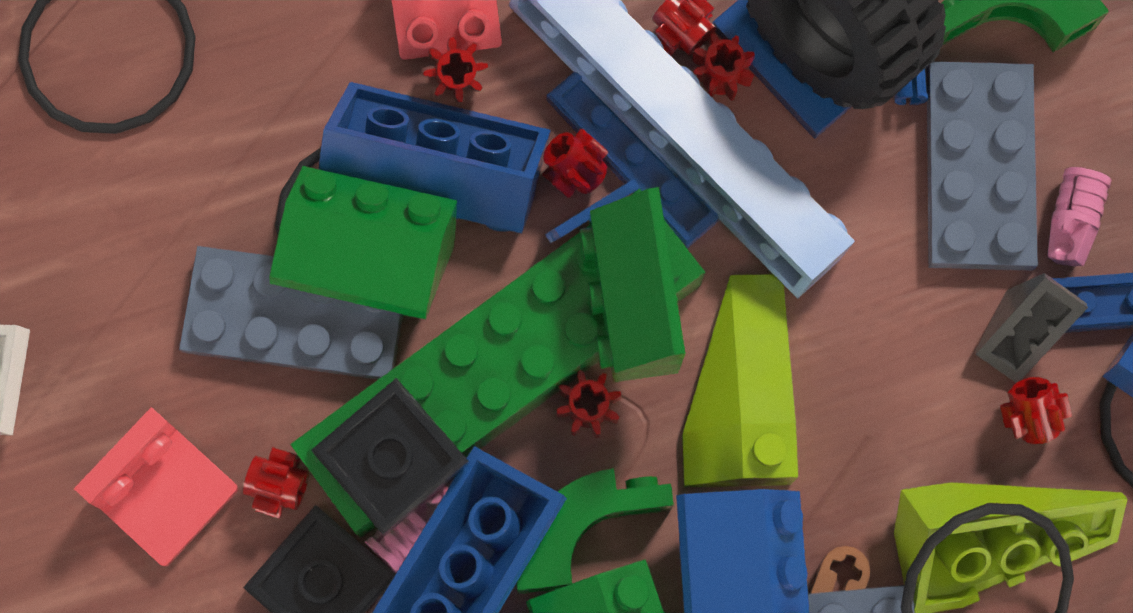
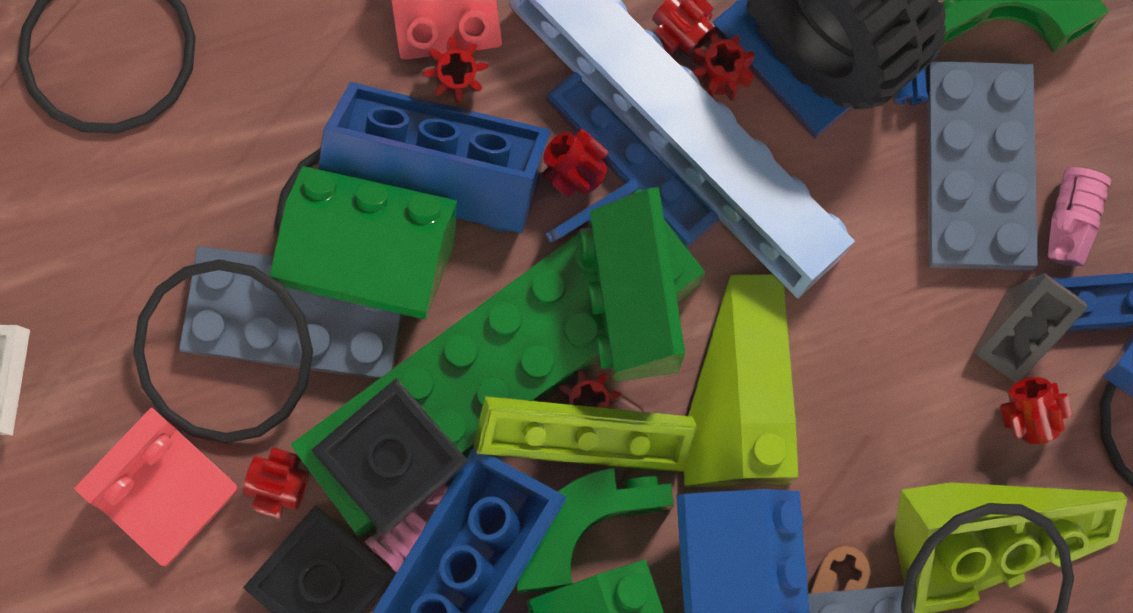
(290, 304): none -> black piece
(584, 434): none -> lime tile

